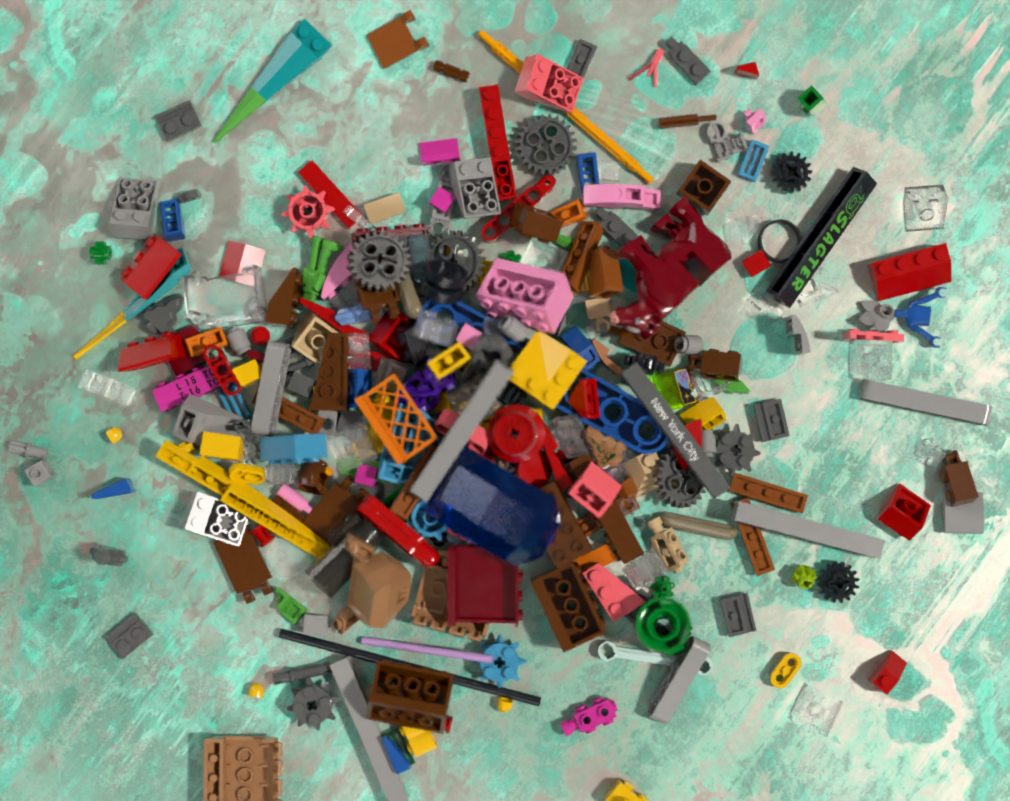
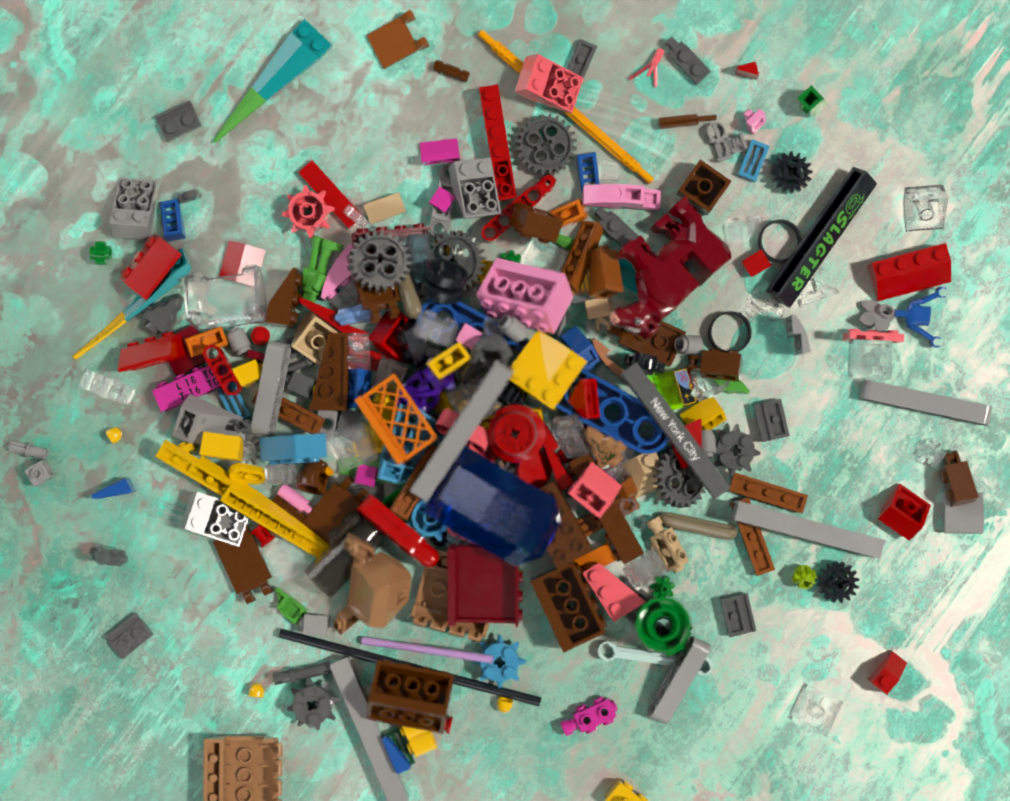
(733, 313): none -> black tyre
(785, 670): yellow plate -> none

